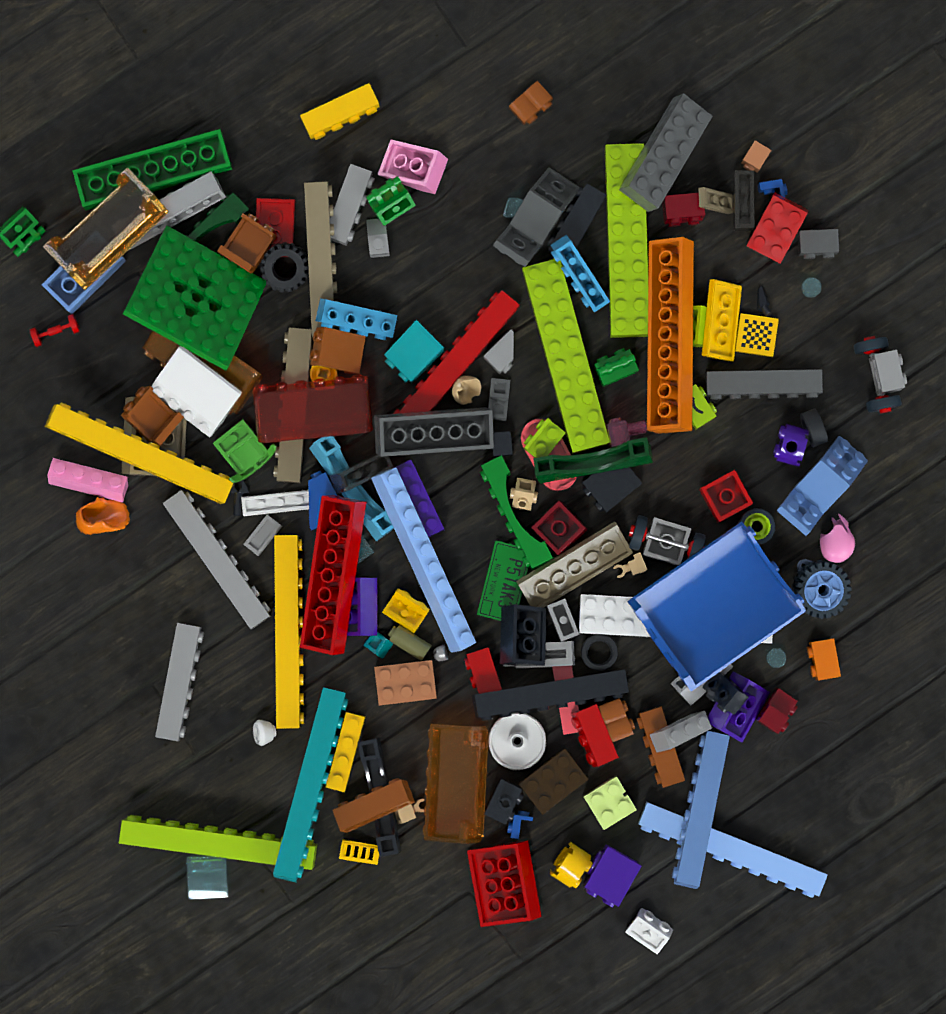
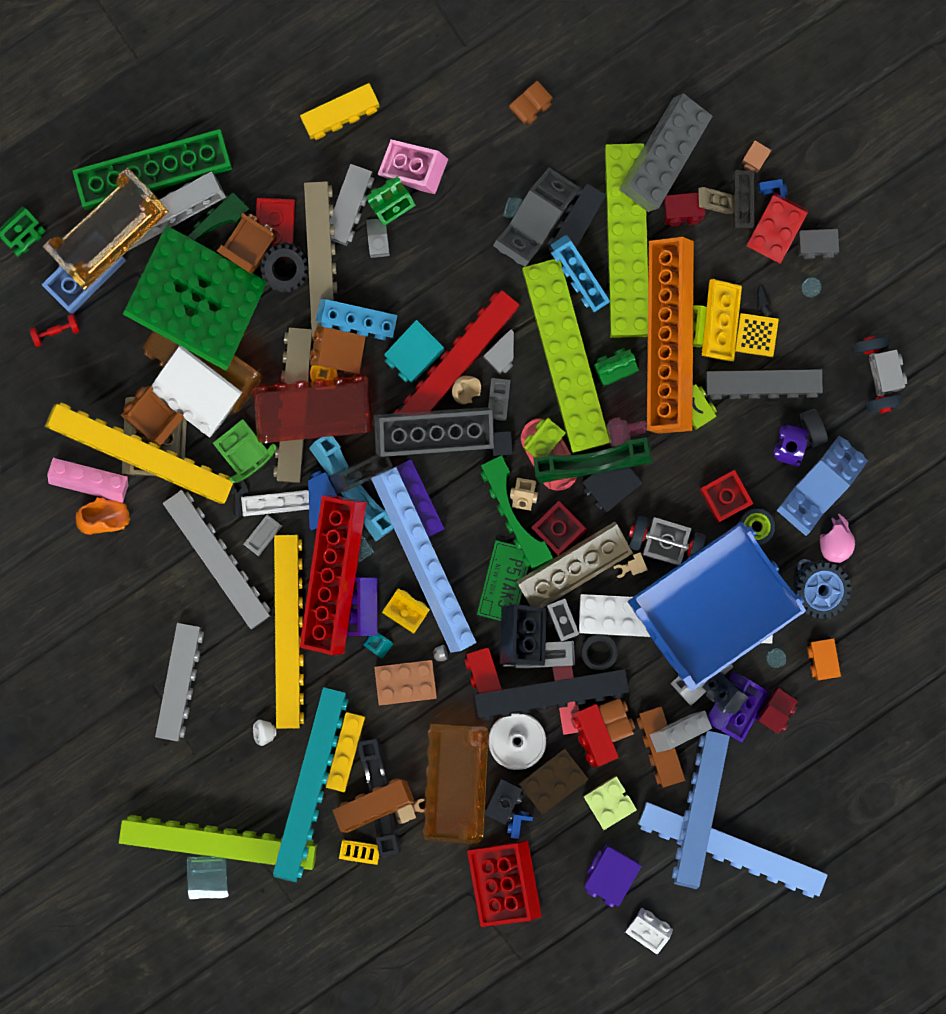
(409, 642): olive brick -> none
(571, 865): yellow brick -> none

